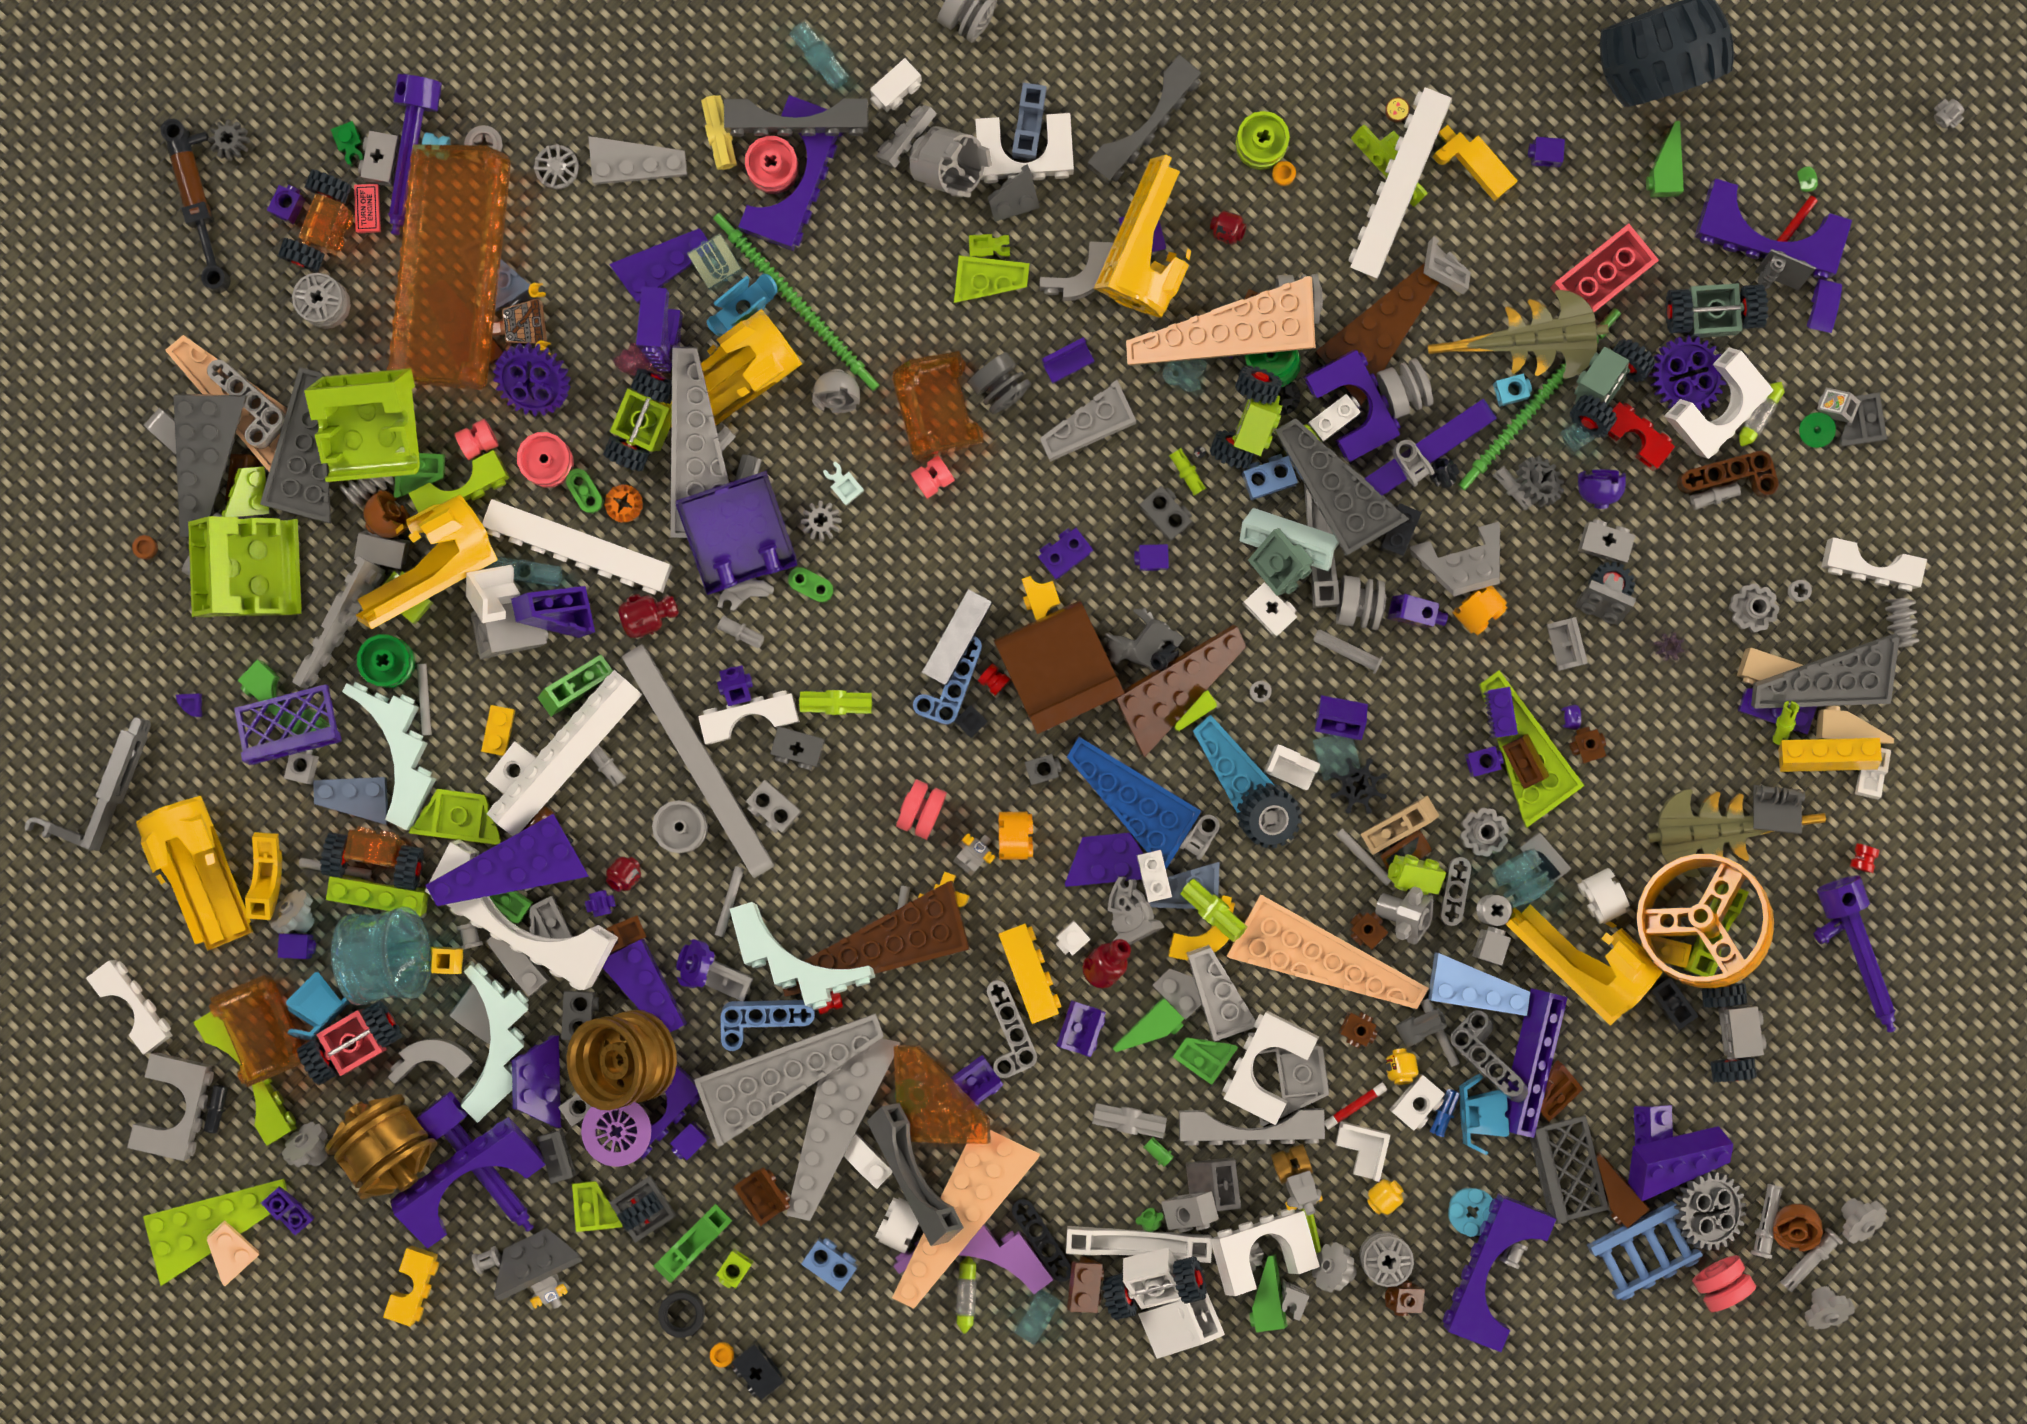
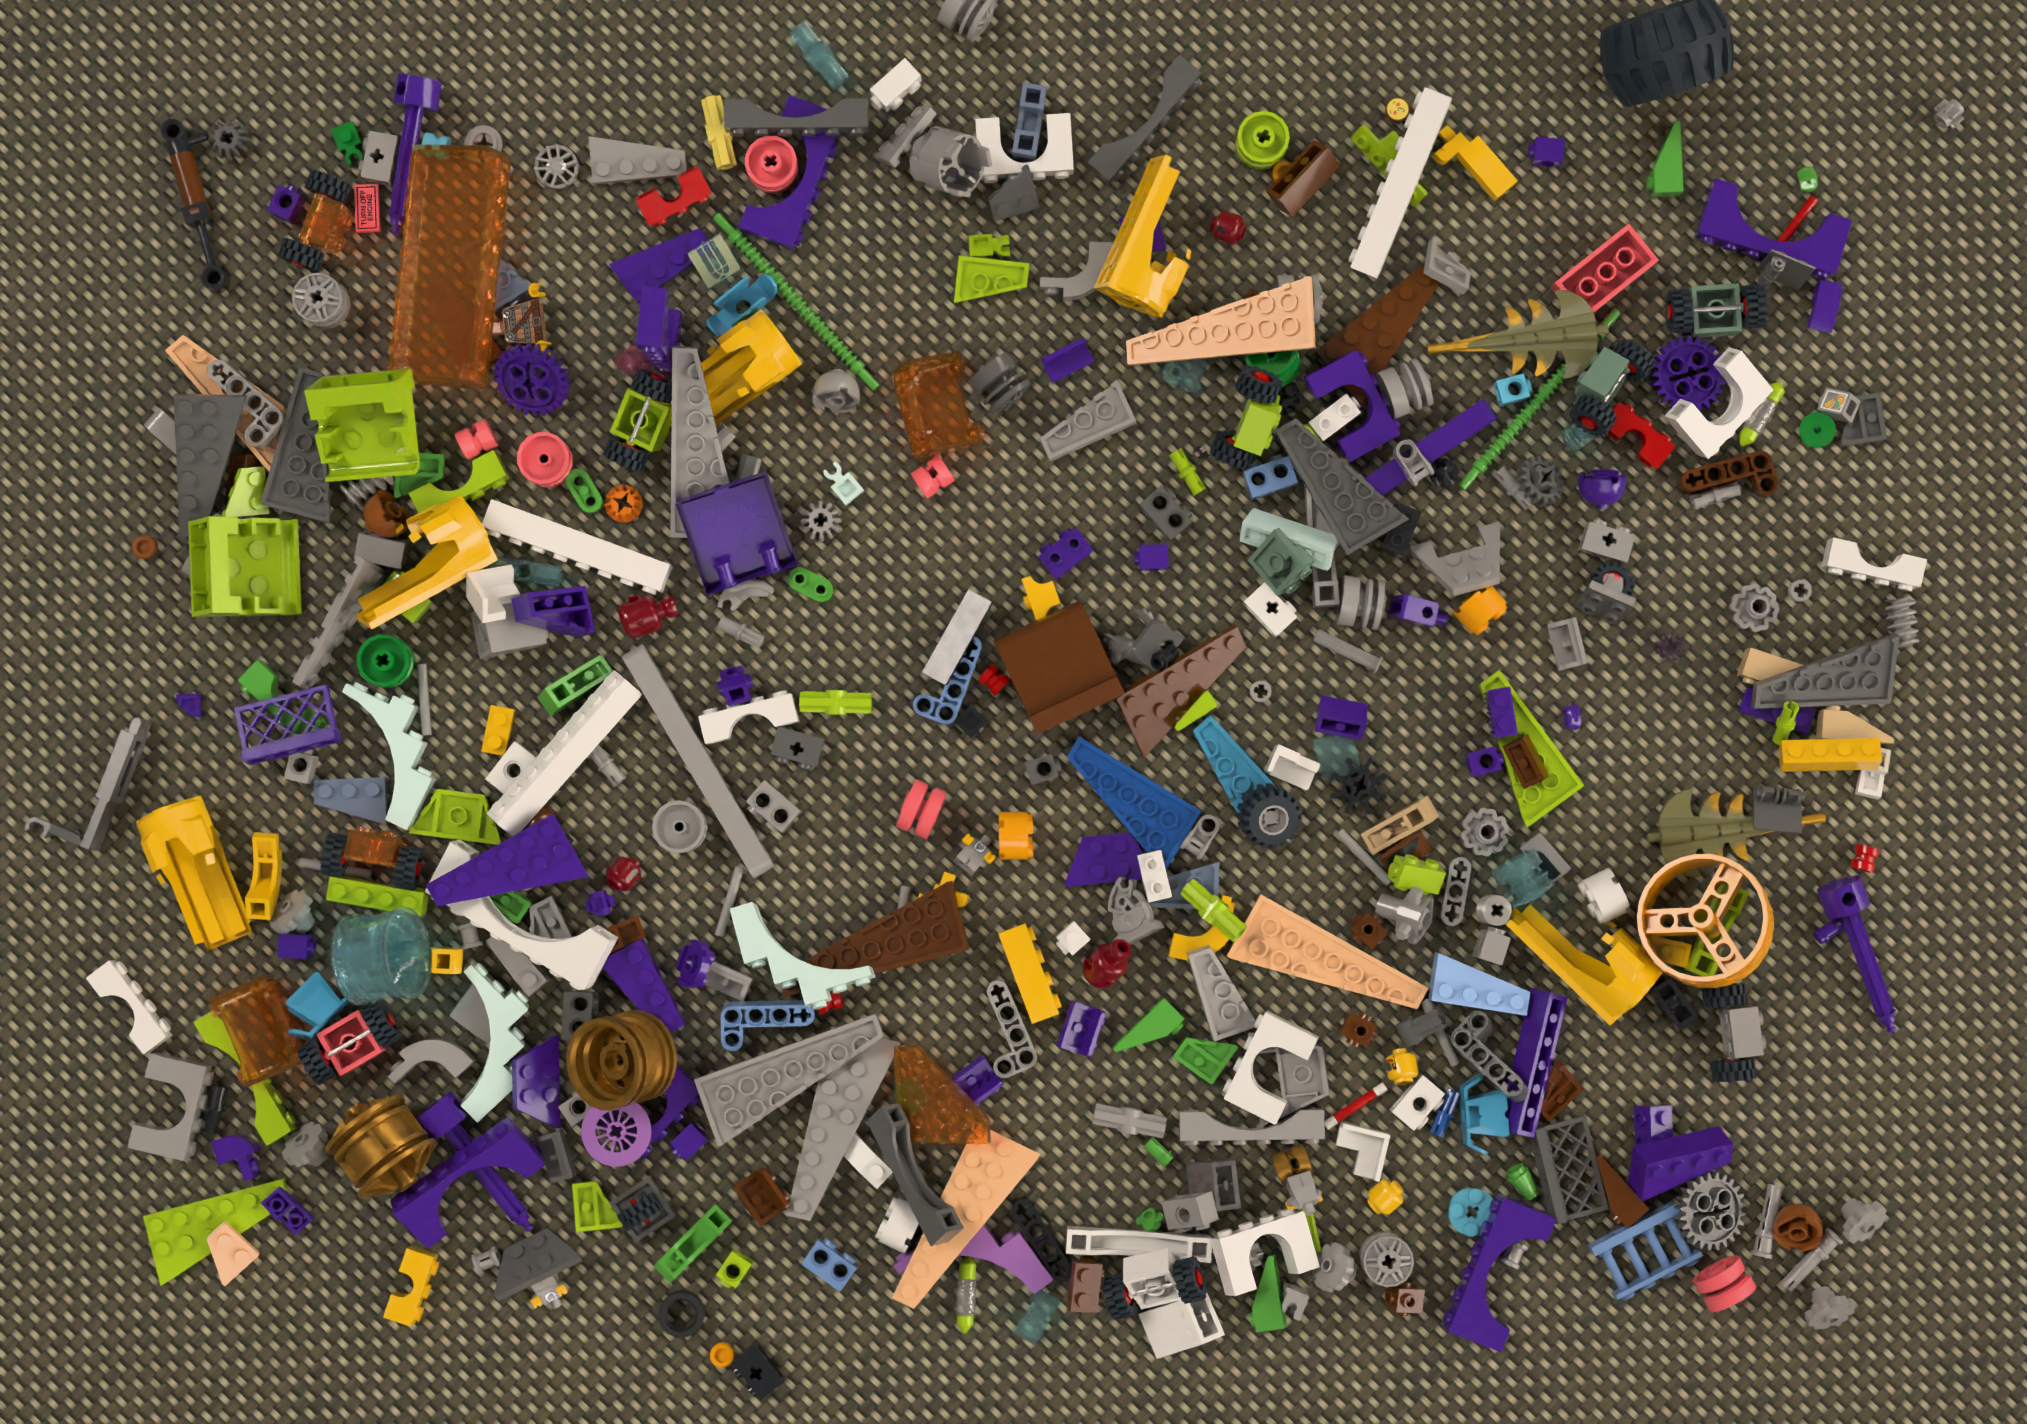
(240, 1148): none -> dark purple brick
(693, 189): none -> red arch
(1179, 991): light grey wing -> none
(1303, 178): none -> reddish brown brick
(1522, 1180): none -> bright green cone
(1596, 745): reddish brown brick -> none

